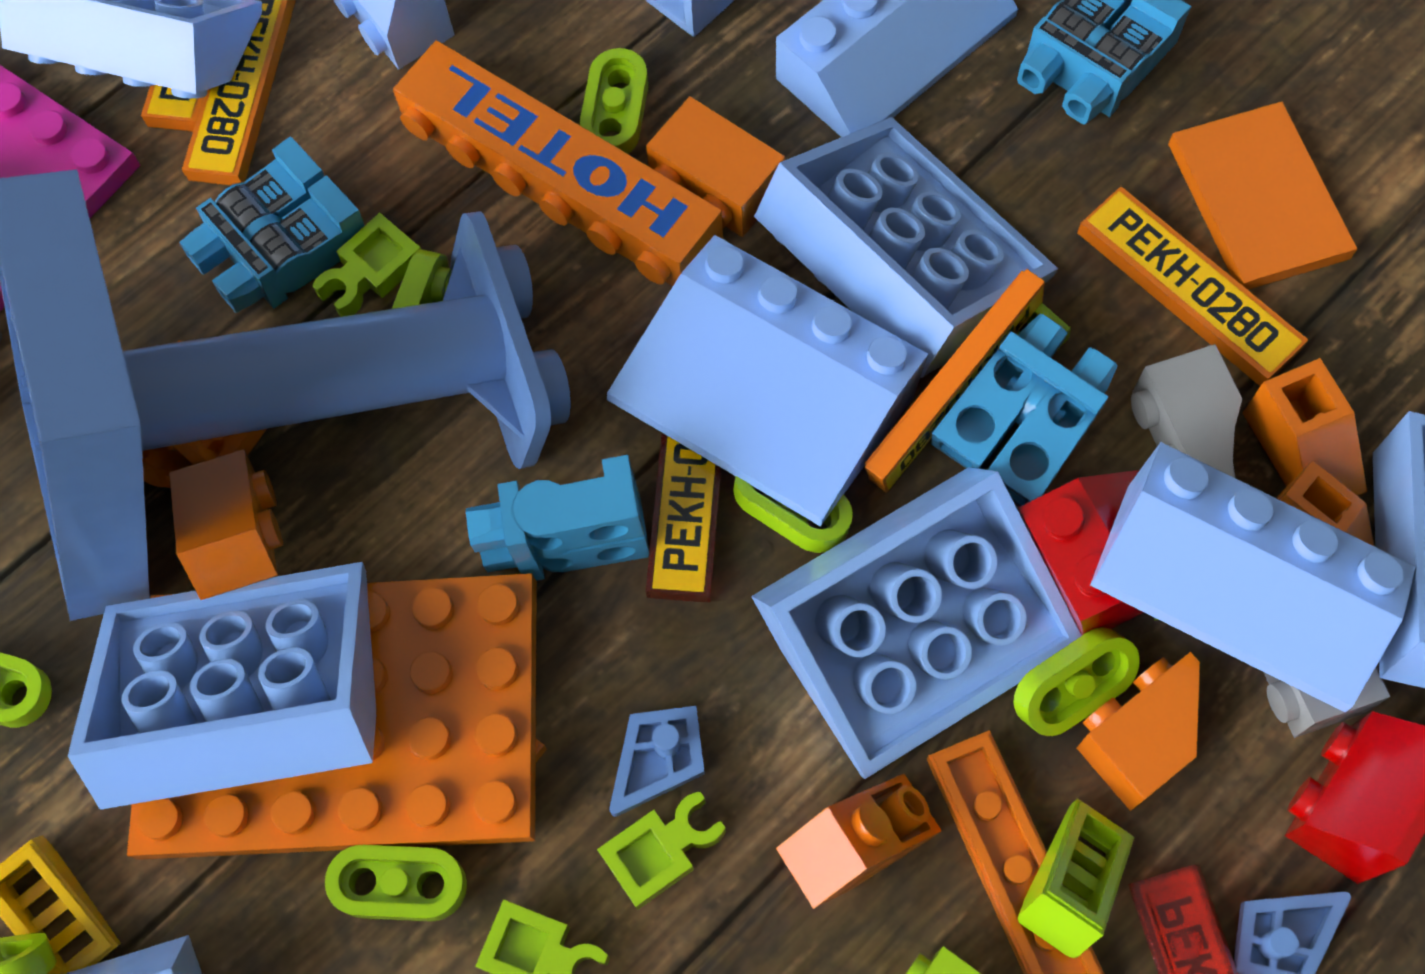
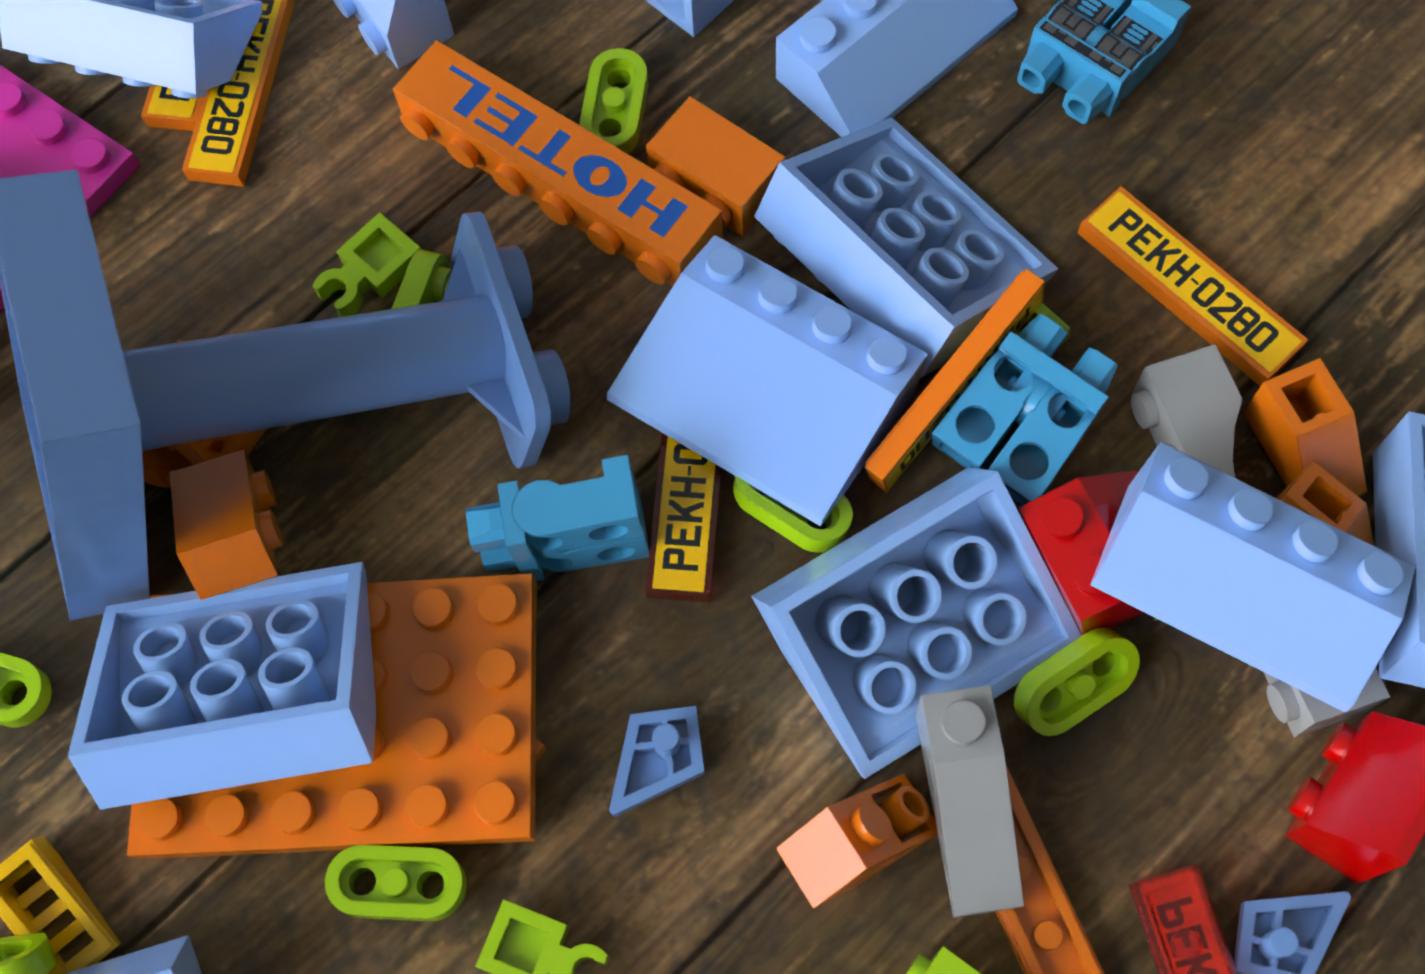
(274, 228): dark azure hips -> none
(651, 855): lime plate -> none
(970, 799): none -> light grey slope
(1055, 910): lime slope -> none
(1150, 735): orange slope -> none
(1261, 196): orange tile -> none

